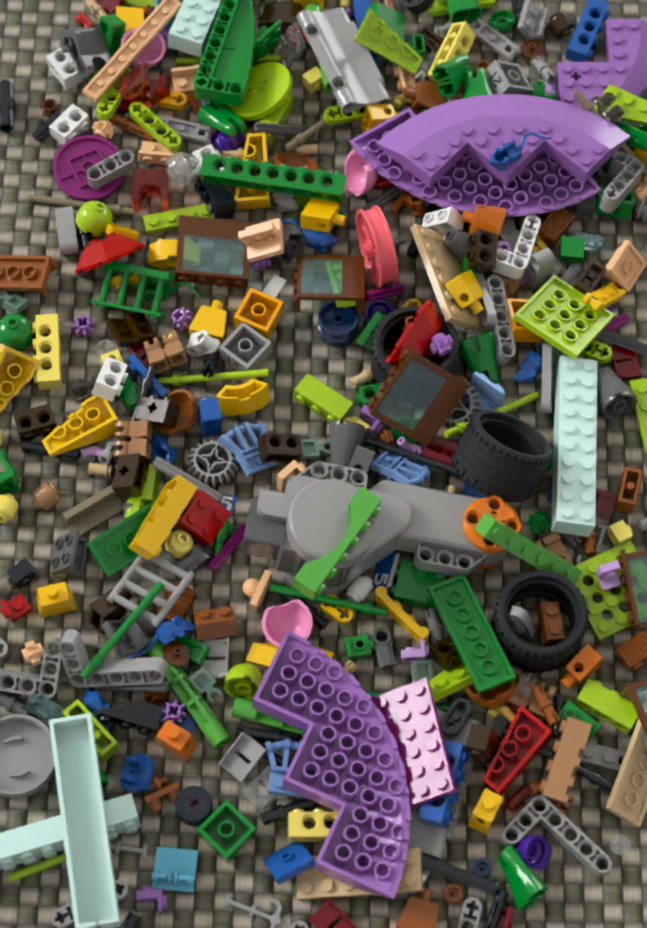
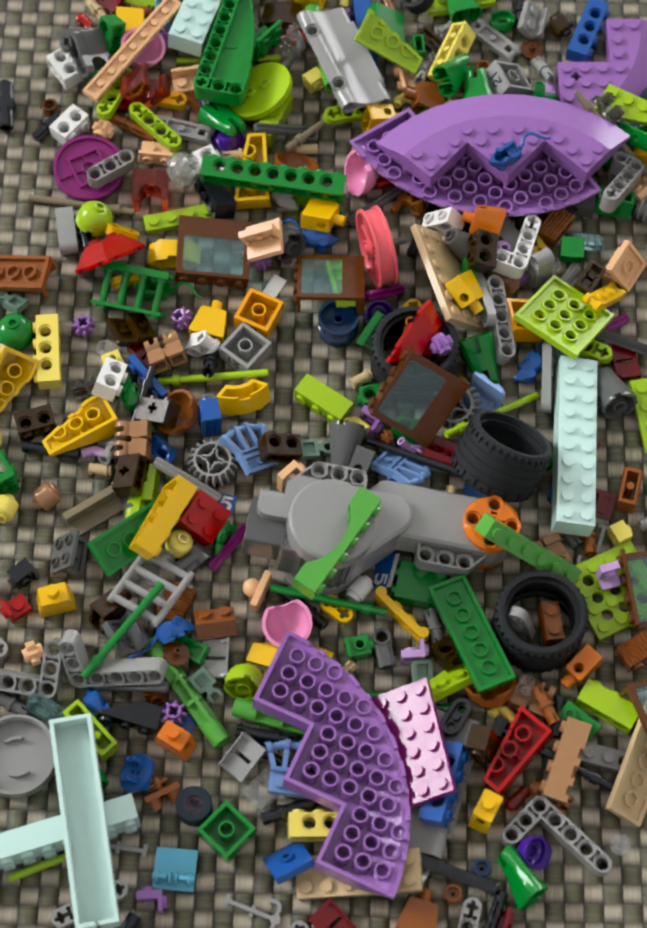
(539, 522): green gear -> none

